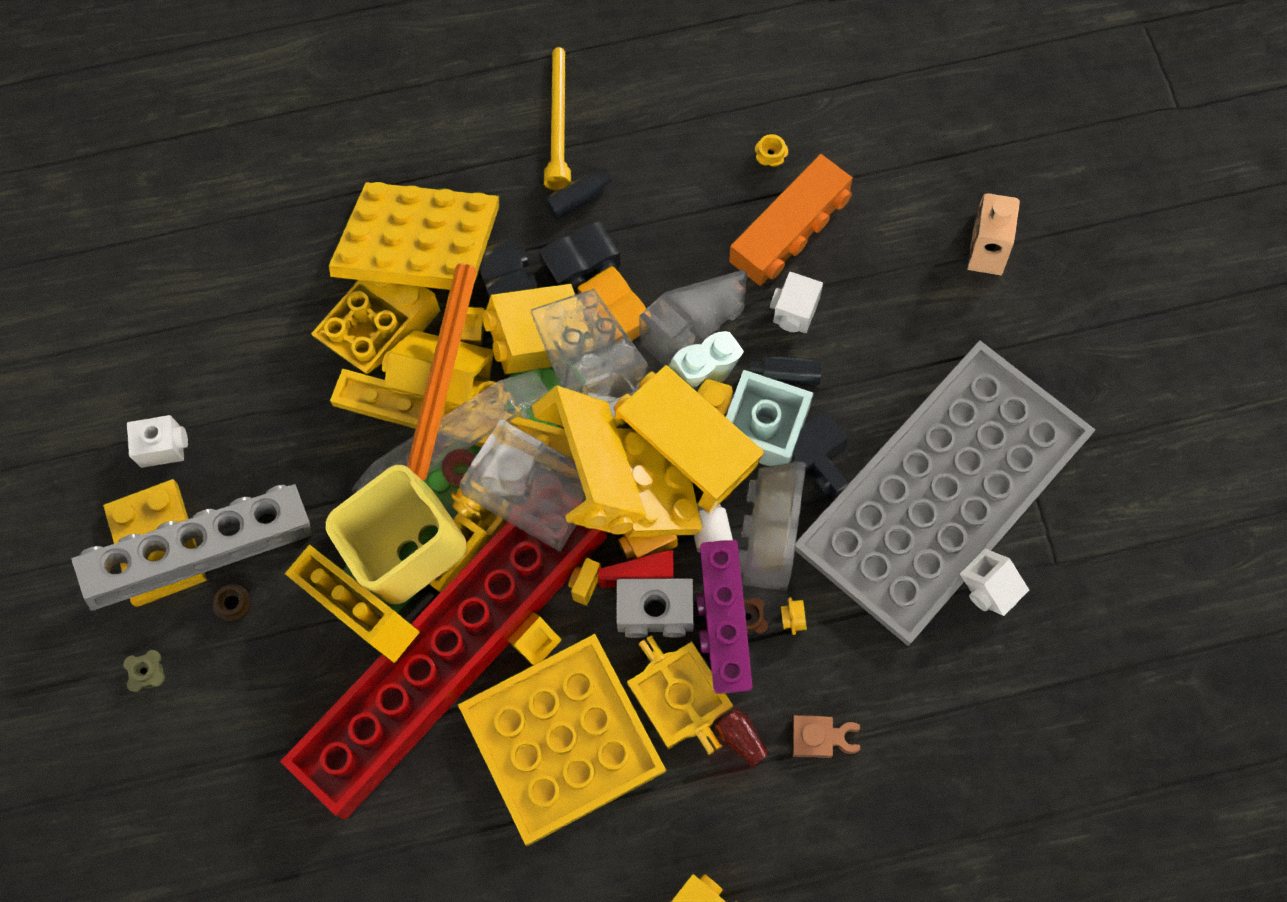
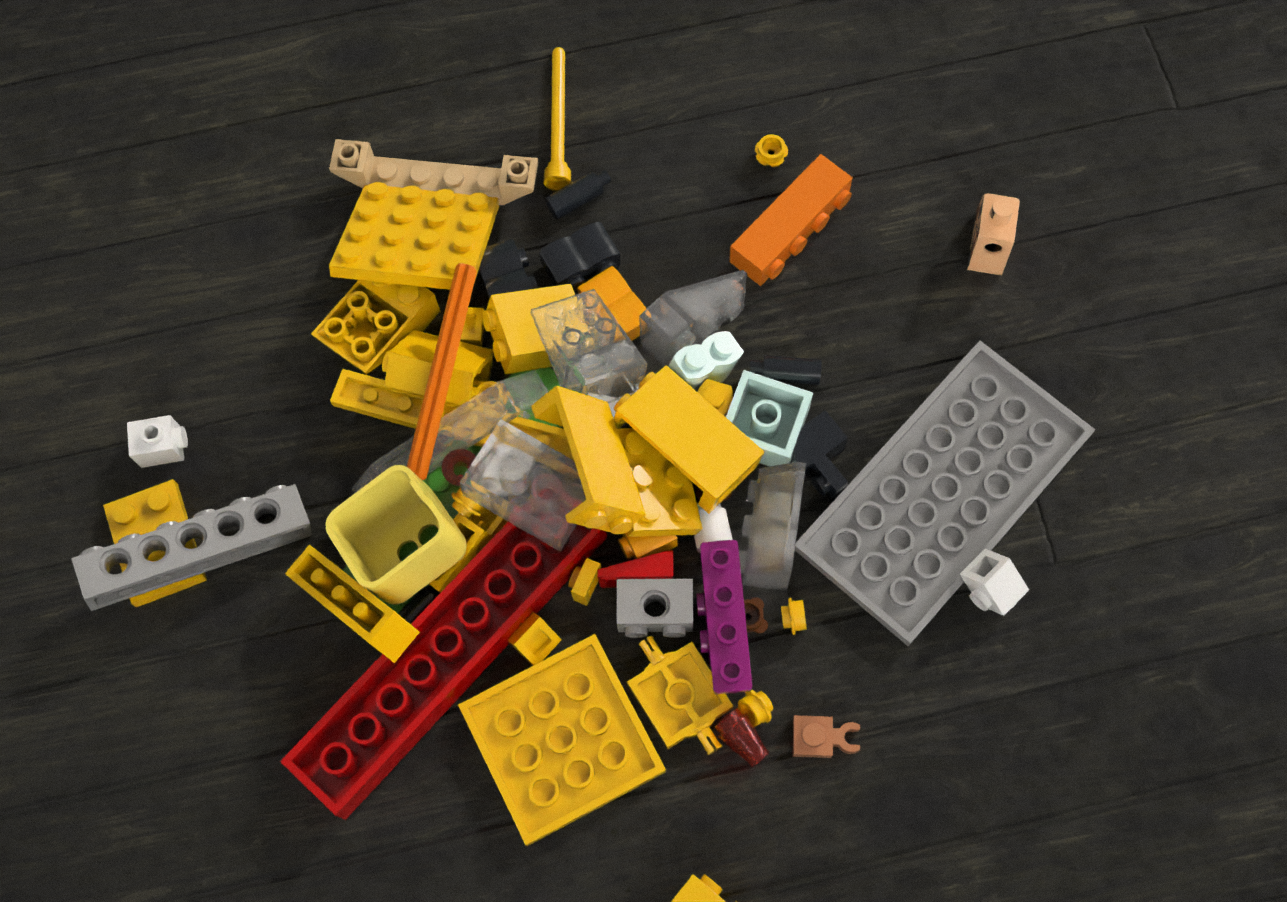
(154, 675): olive plate -> none
(224, 595): dark brown plate -> none
(358, 165): none -> tan slope
(757, 707): none -> yellow plate
(796, 302): white brick -> none

